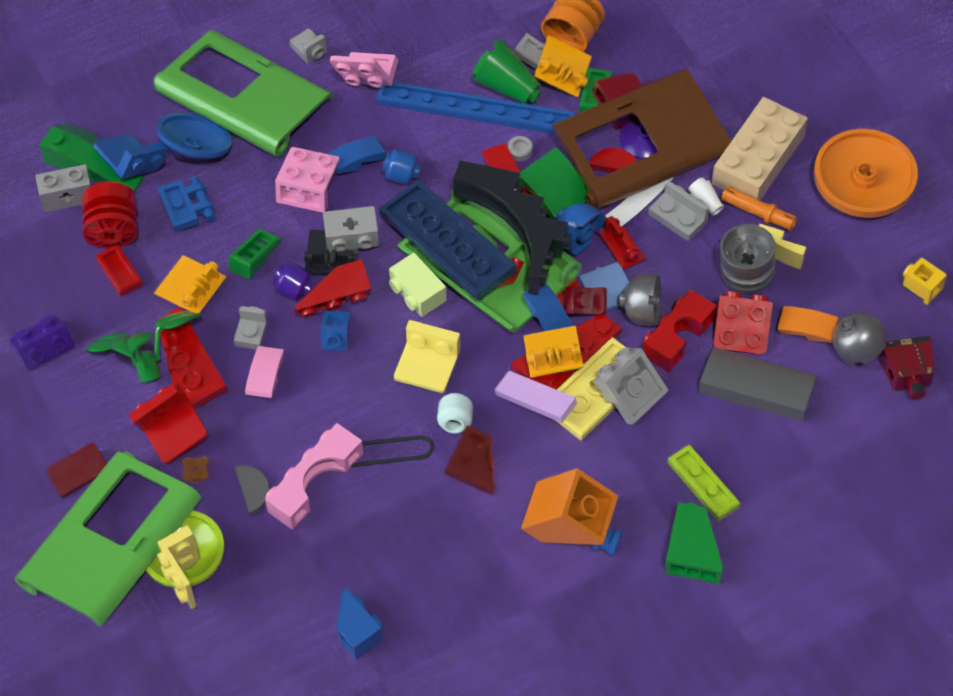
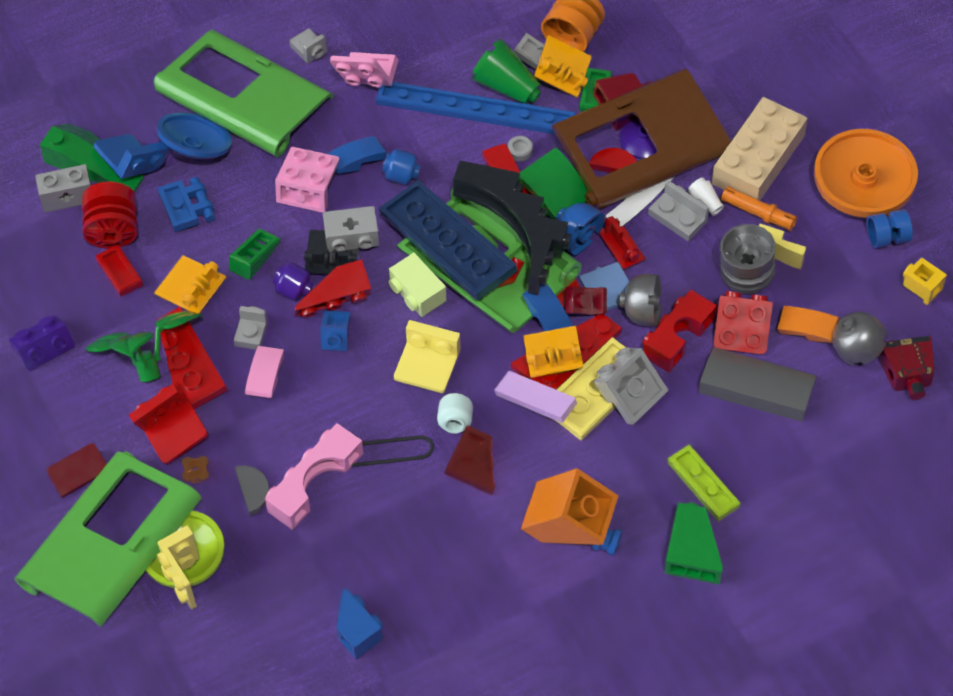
(890, 228): none -> blue wheel

